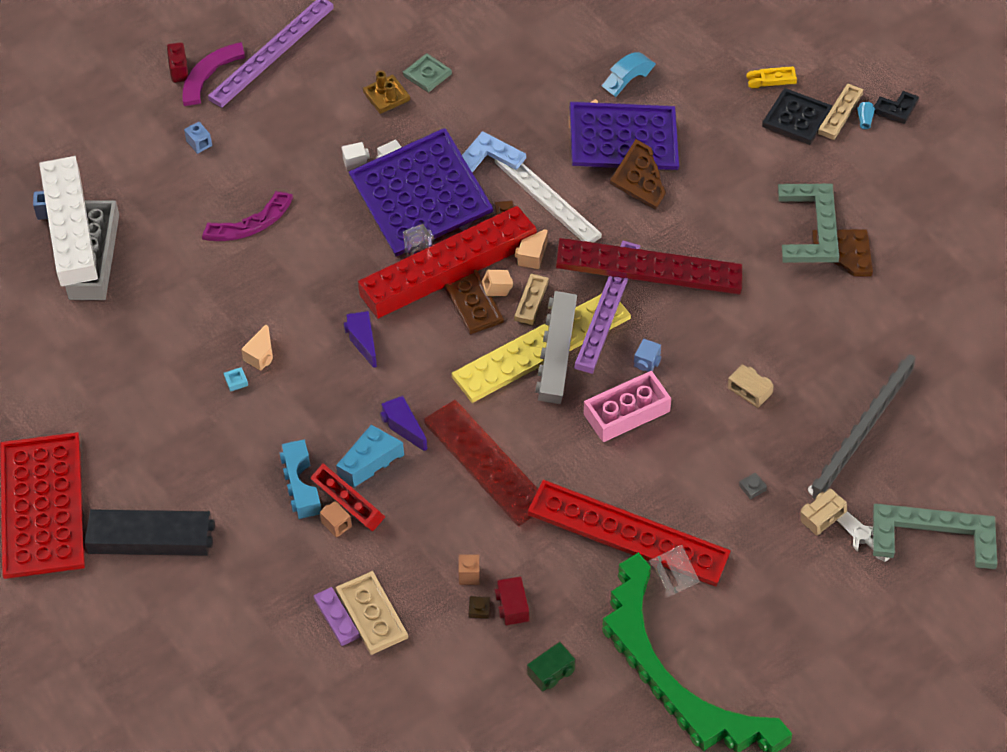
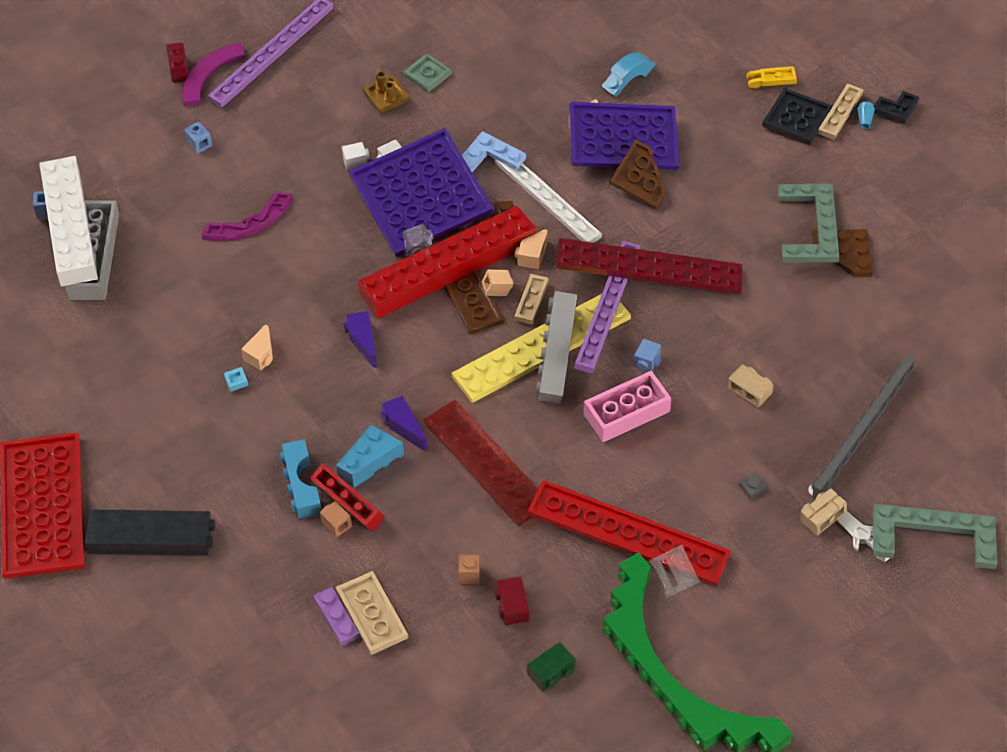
(479, 607): dark brown plate -> none

